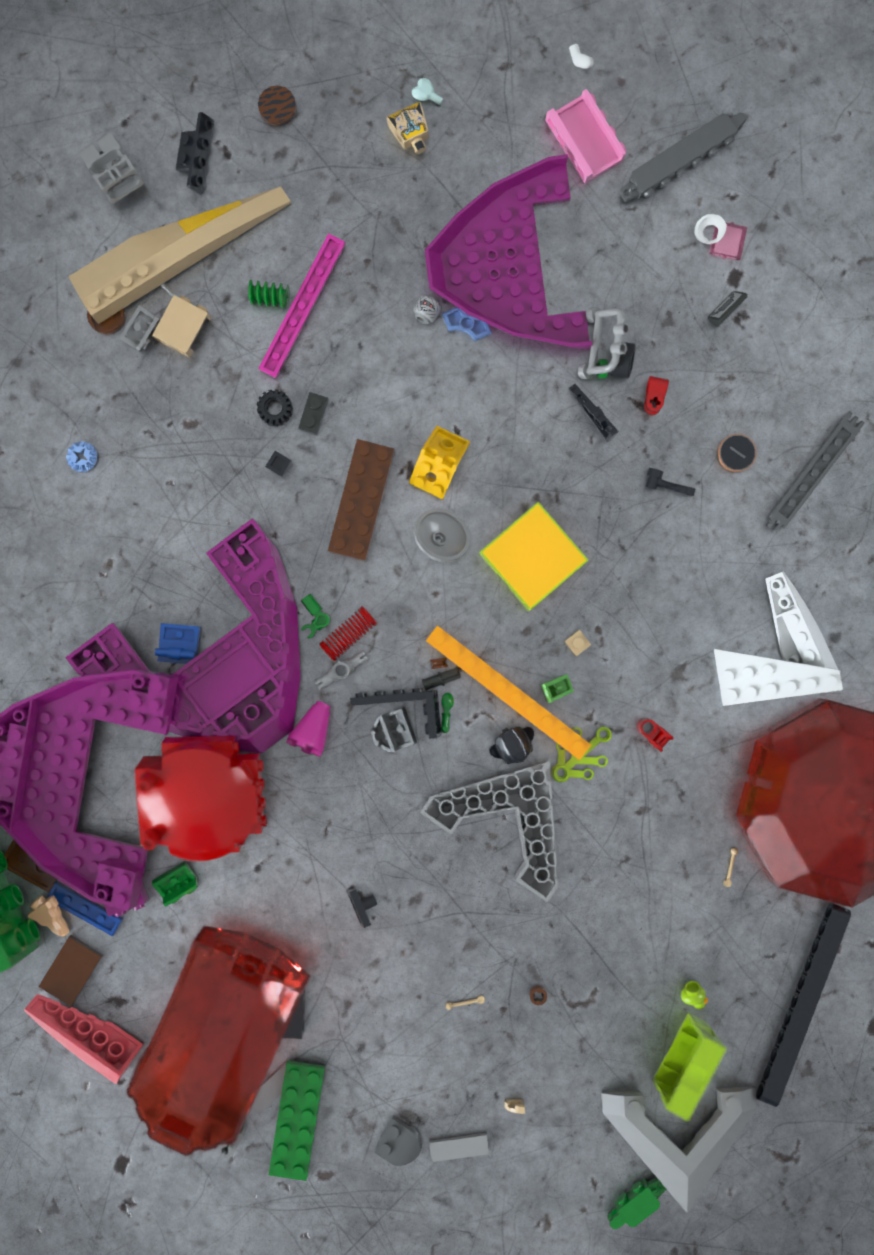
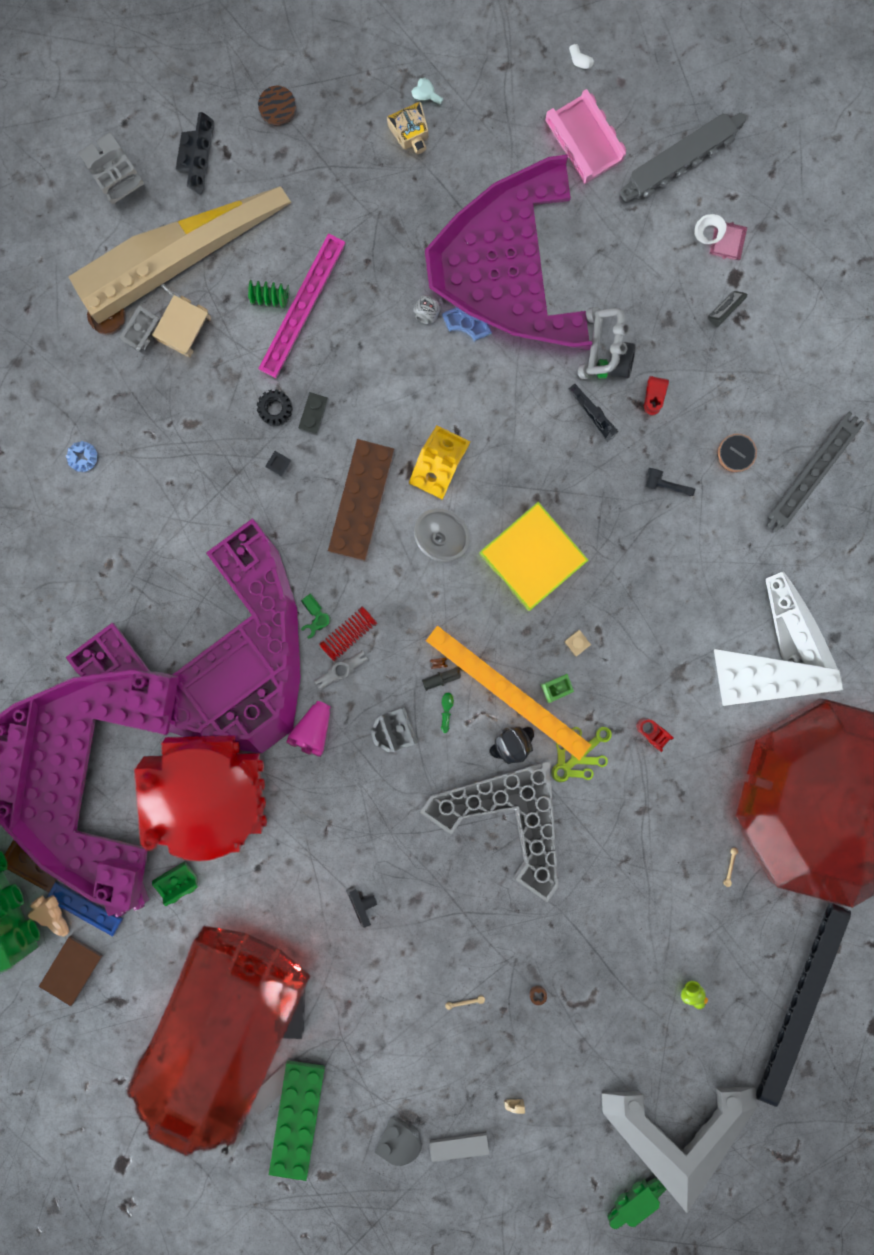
(90, 1039): coral wedge -> none
(178, 643): blue plate -> none
(430, 708): black bracket -> none
(688, 1066): lime tile -> none

